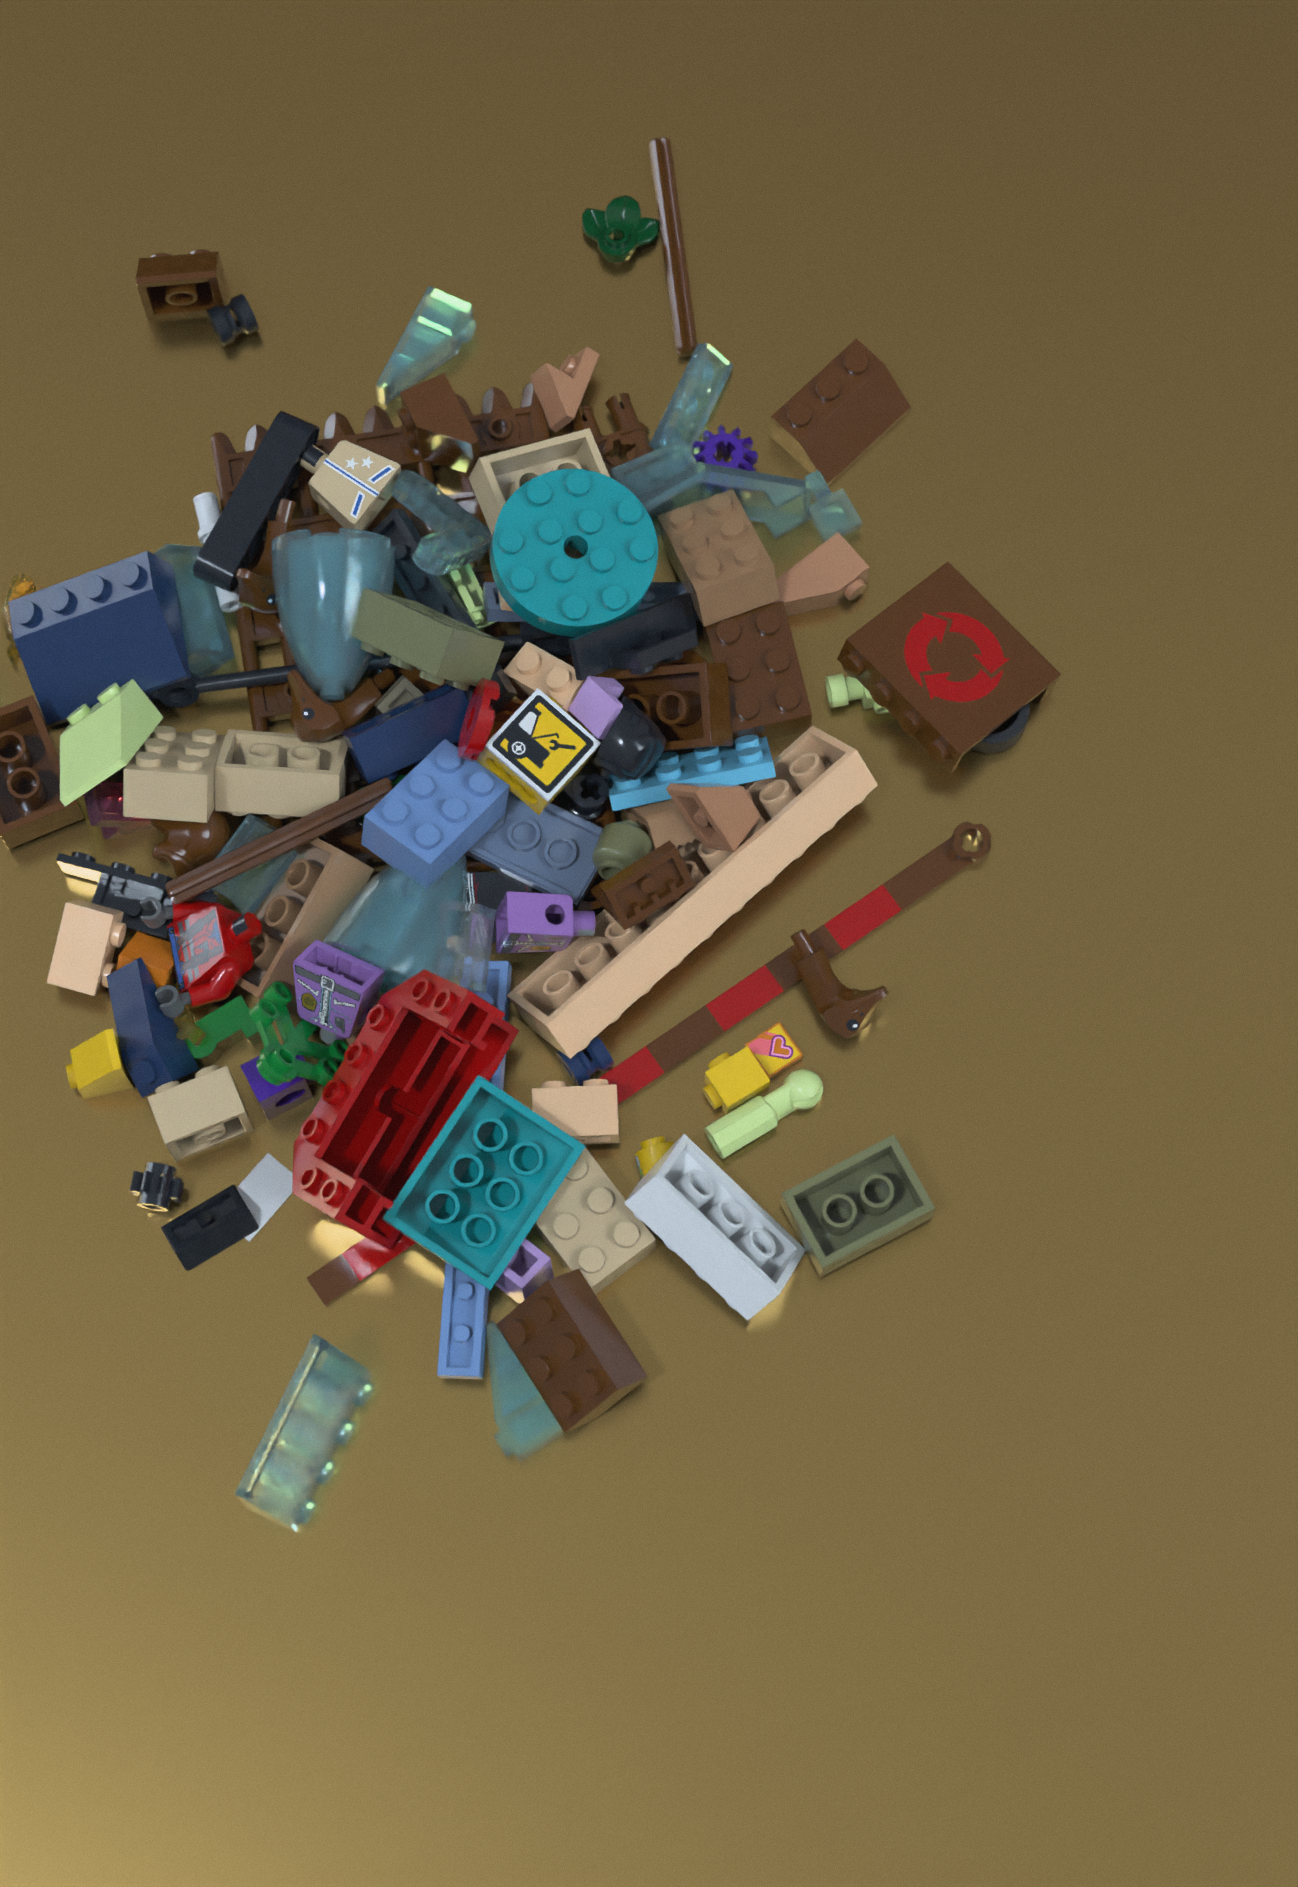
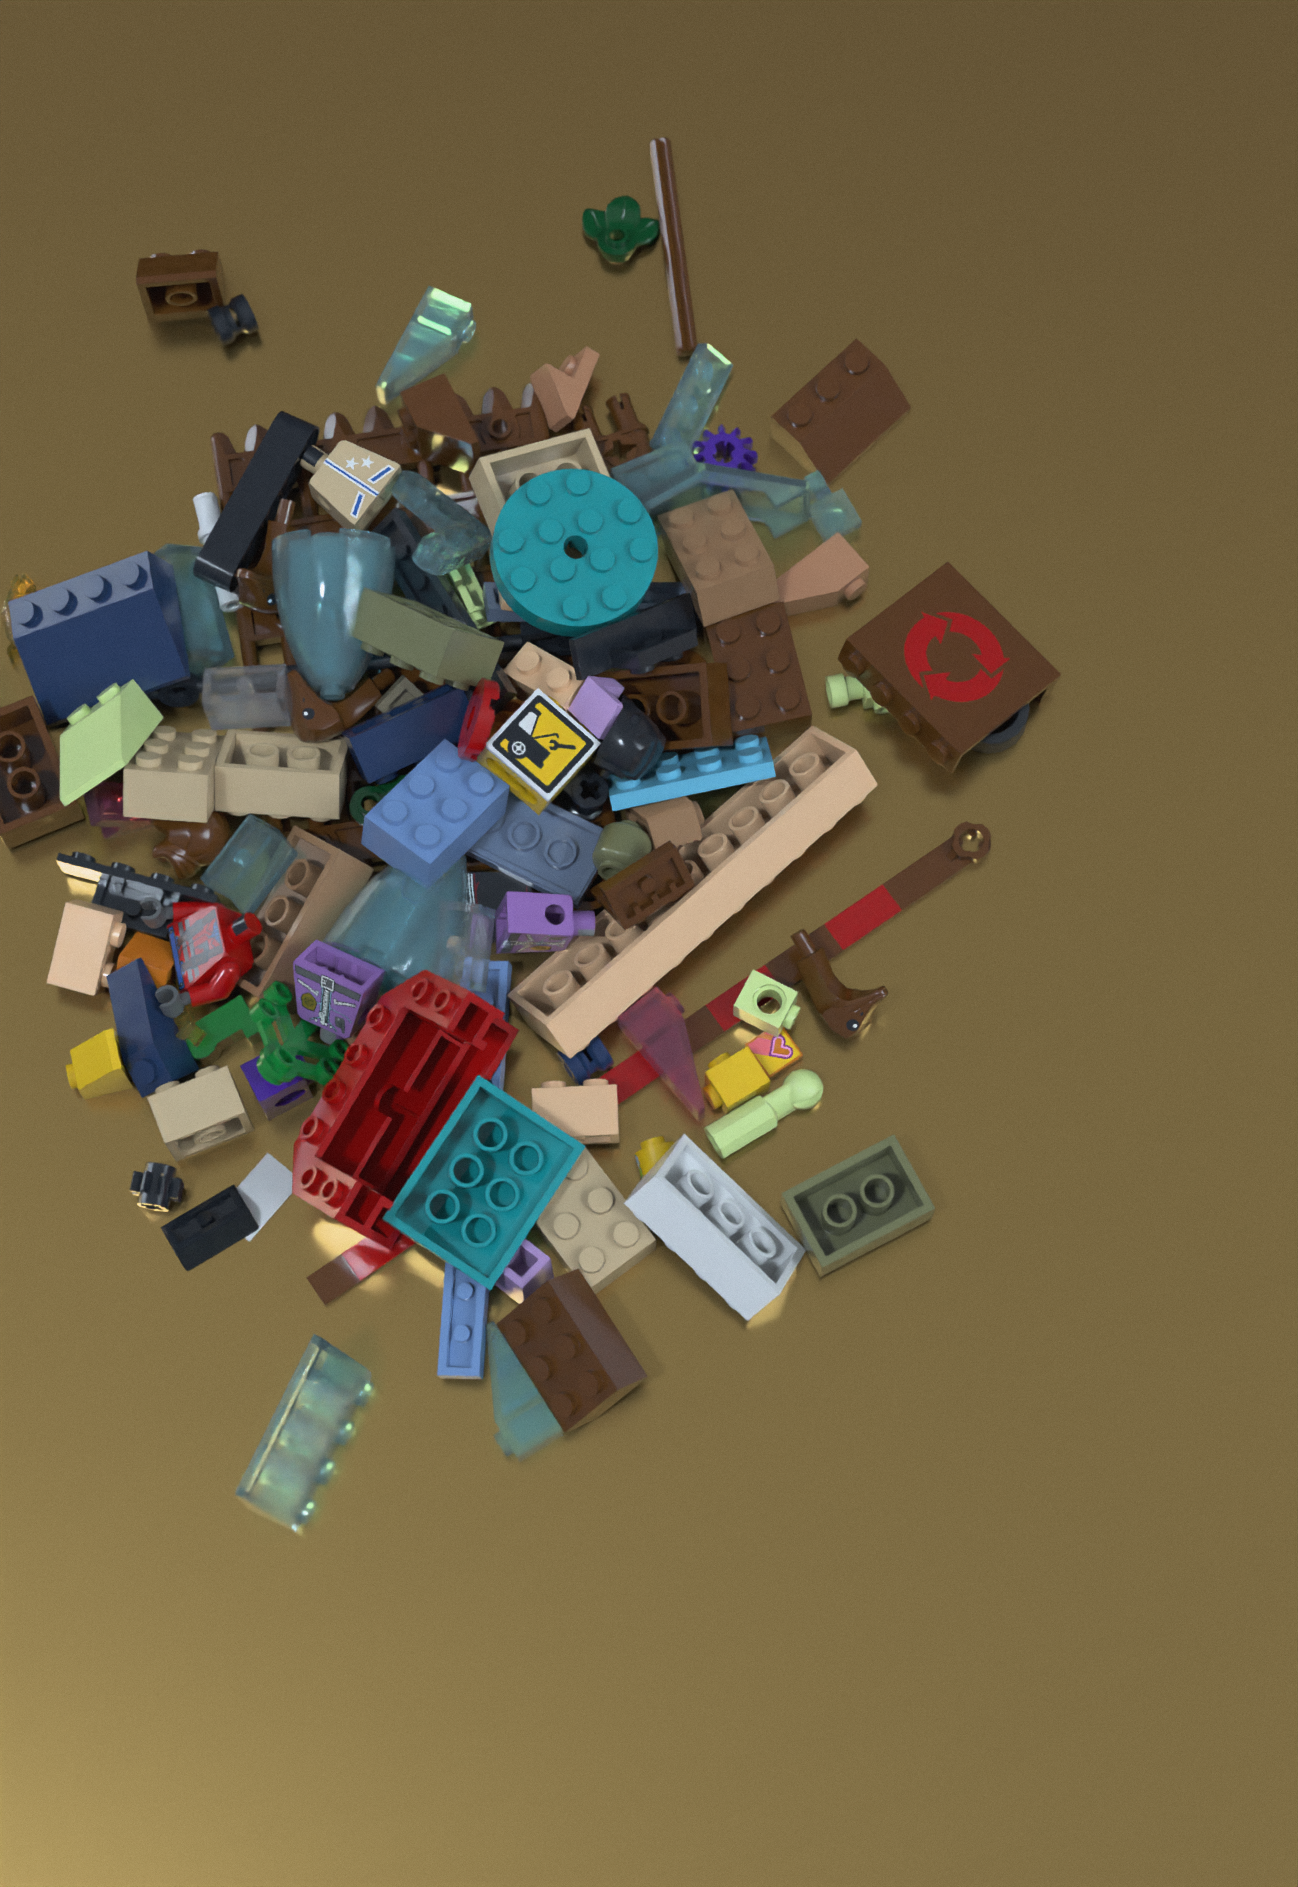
(247, 696): none -> clear brick
(277, 842): reddish brown axle -> none
(662, 1038): none -> clear pink slope
(716, 812): nougat slope -> none
(758, 987): none -> yellowish green brick

